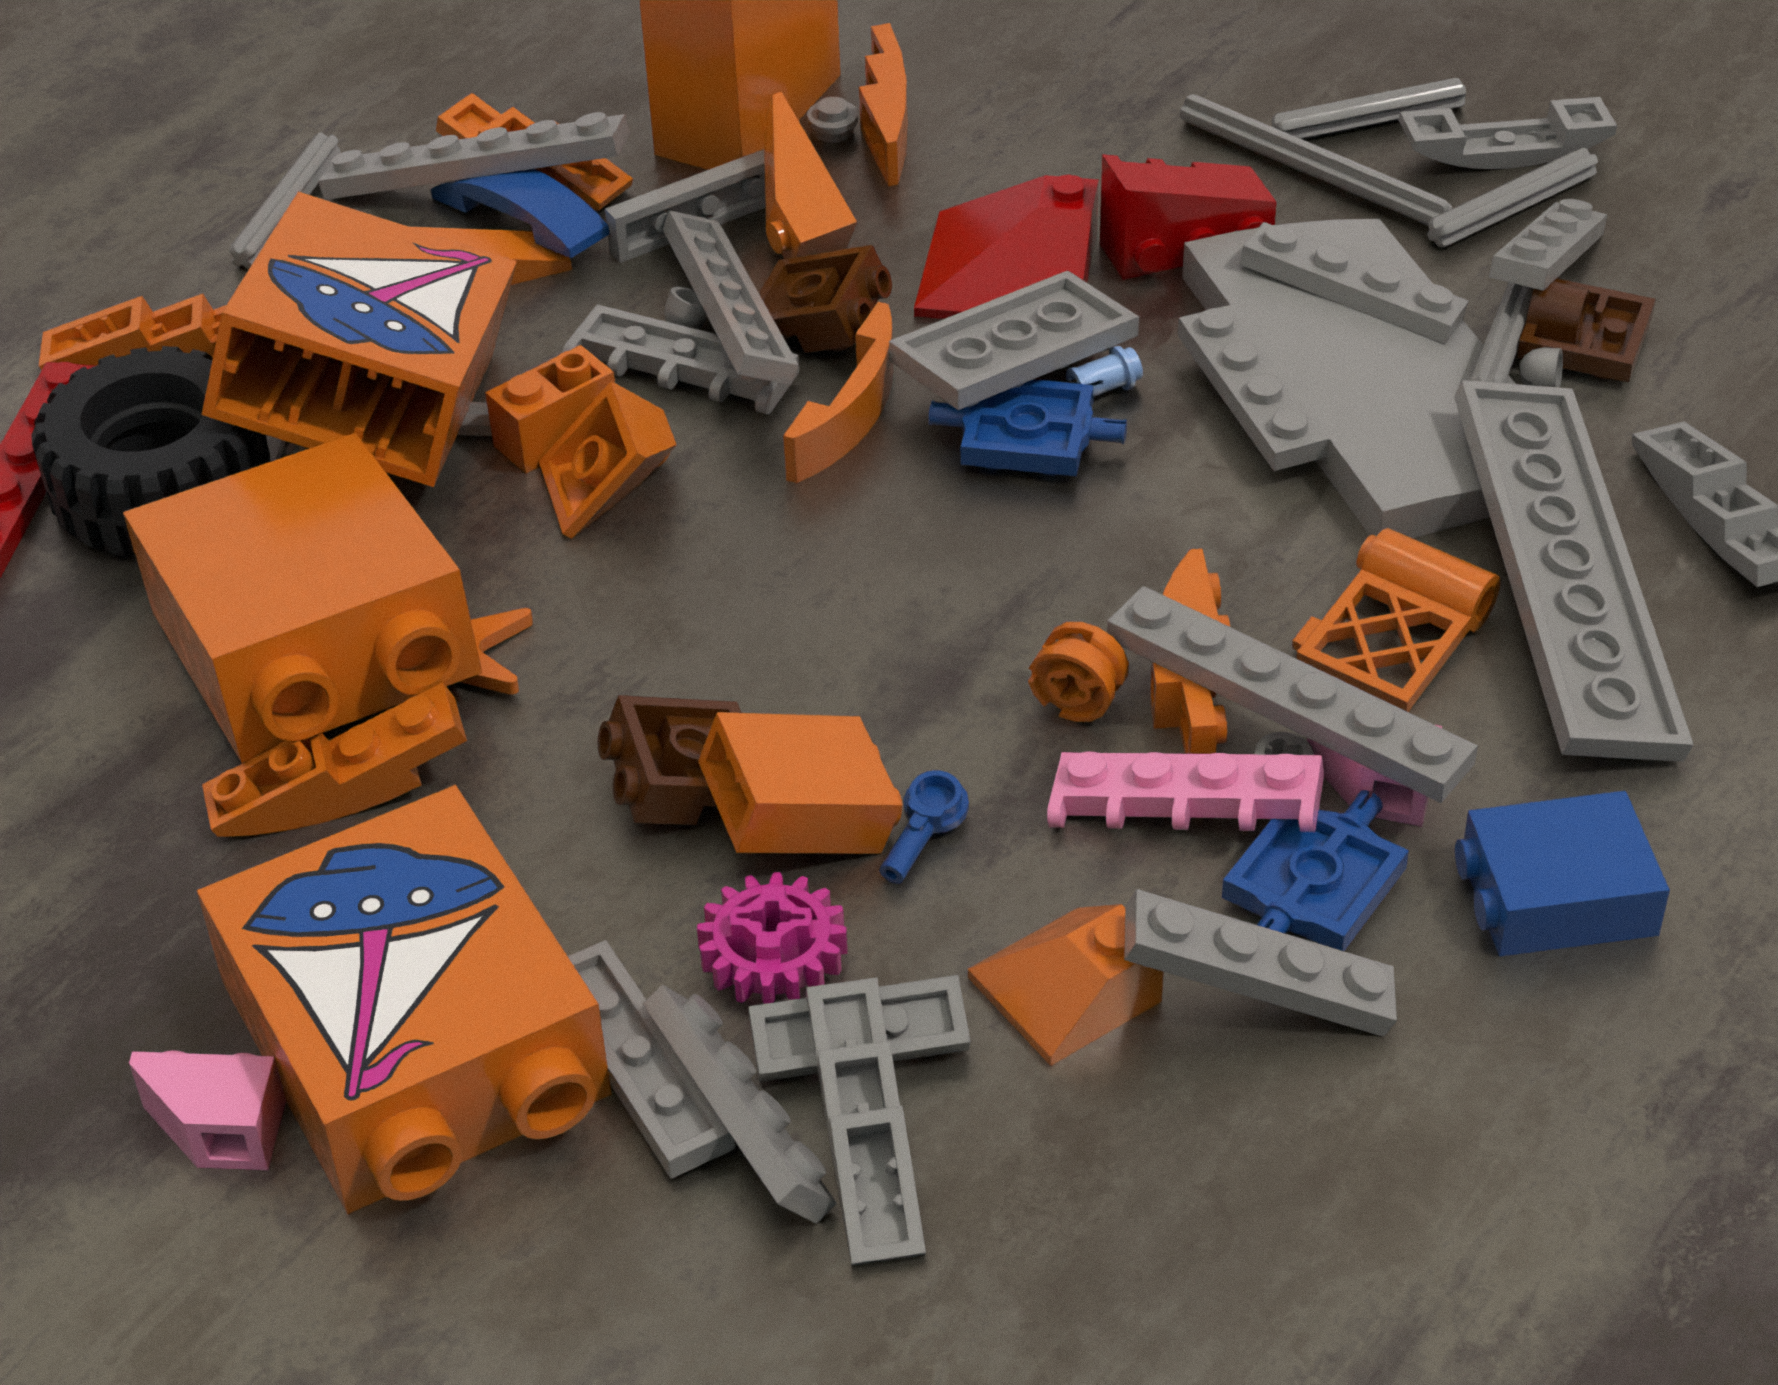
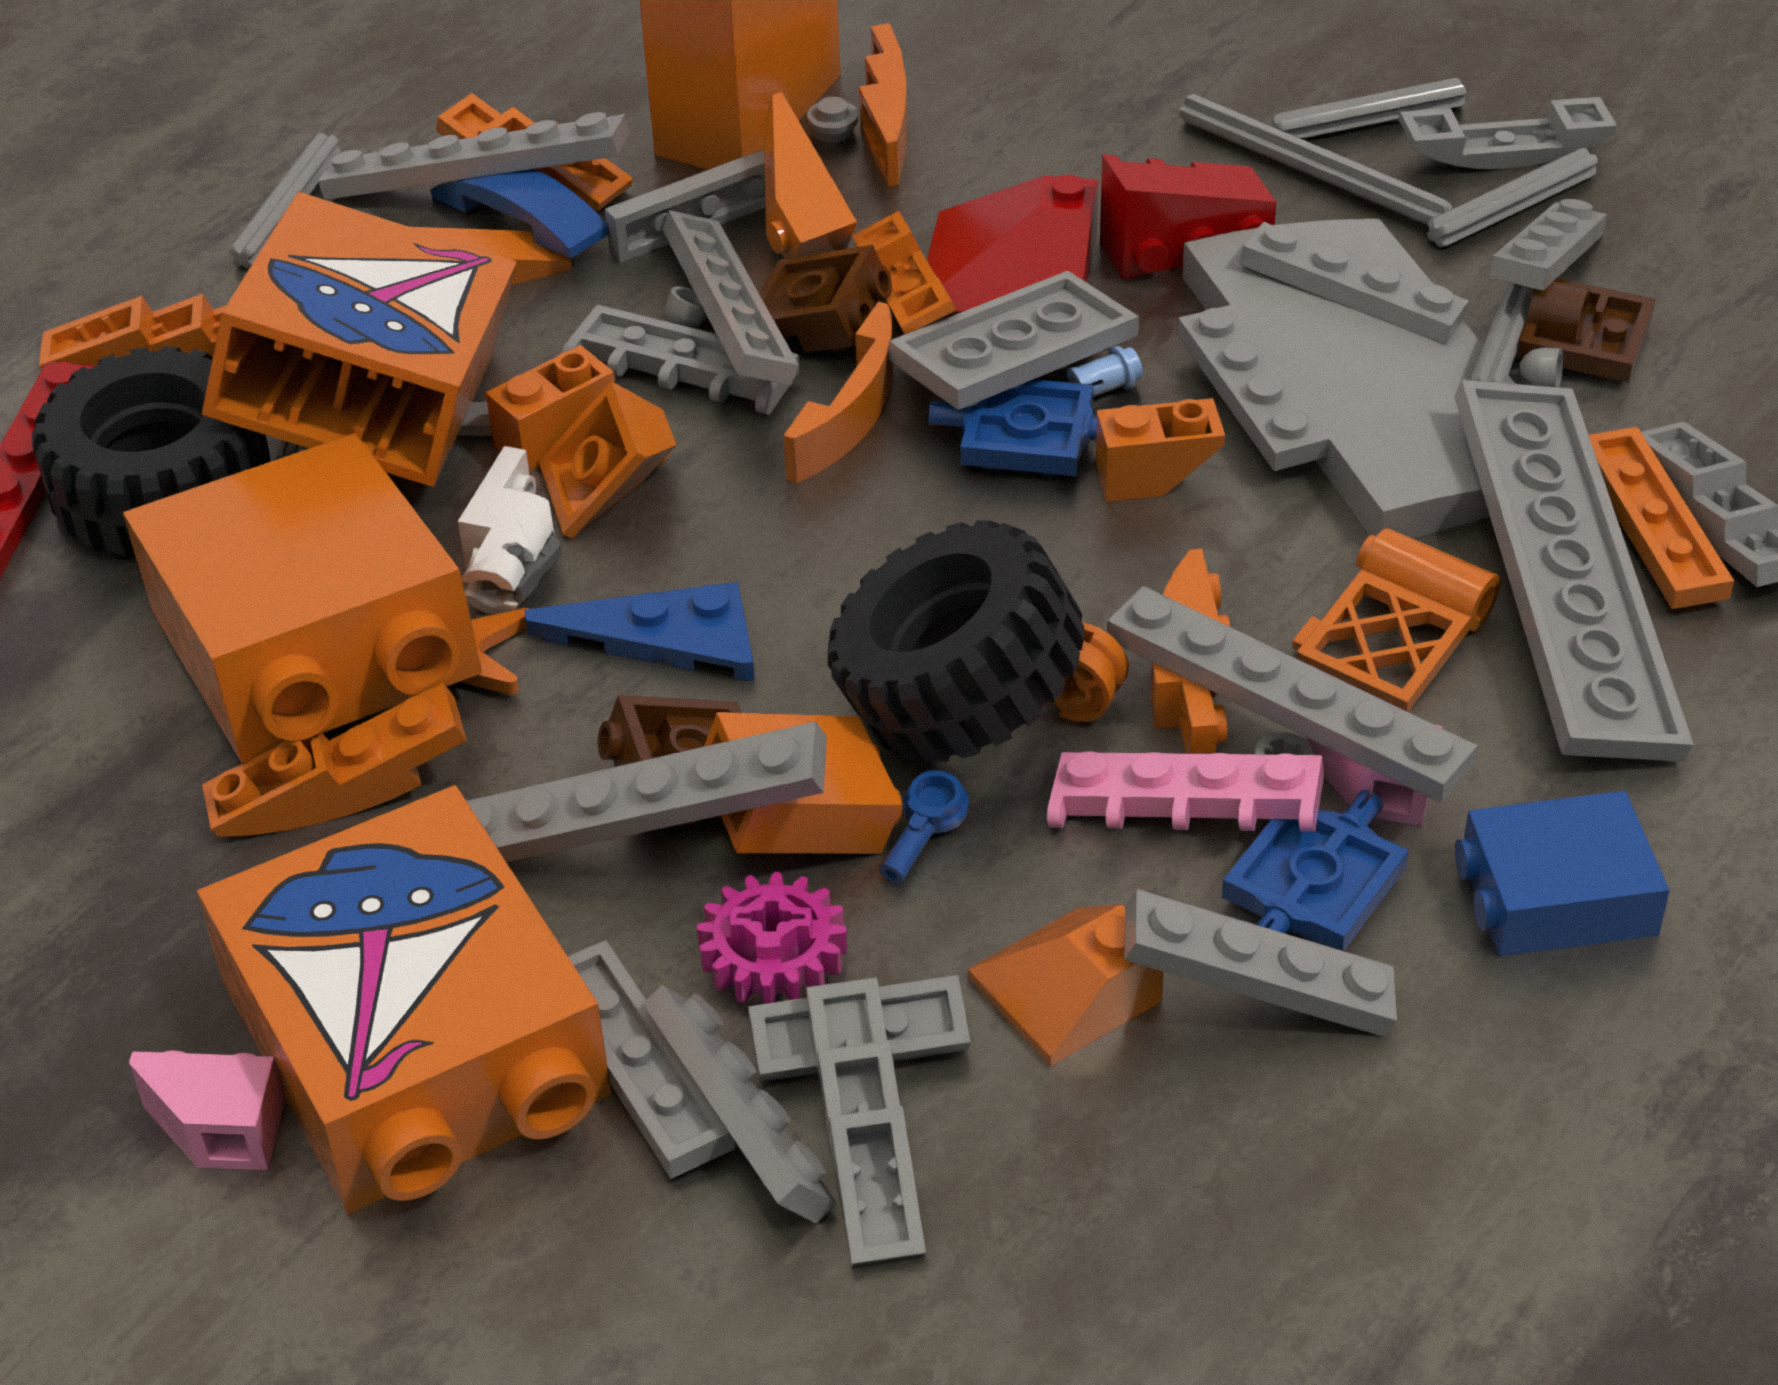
(506, 536): none -> white plate
(656, 792): none -> light grey plate
(658, 626): none -> blue wing
(916, 292): none -> orange slope
(956, 641): none -> black tyre
(1154, 446): none -> orange slope
(1659, 521): none -> orange plate

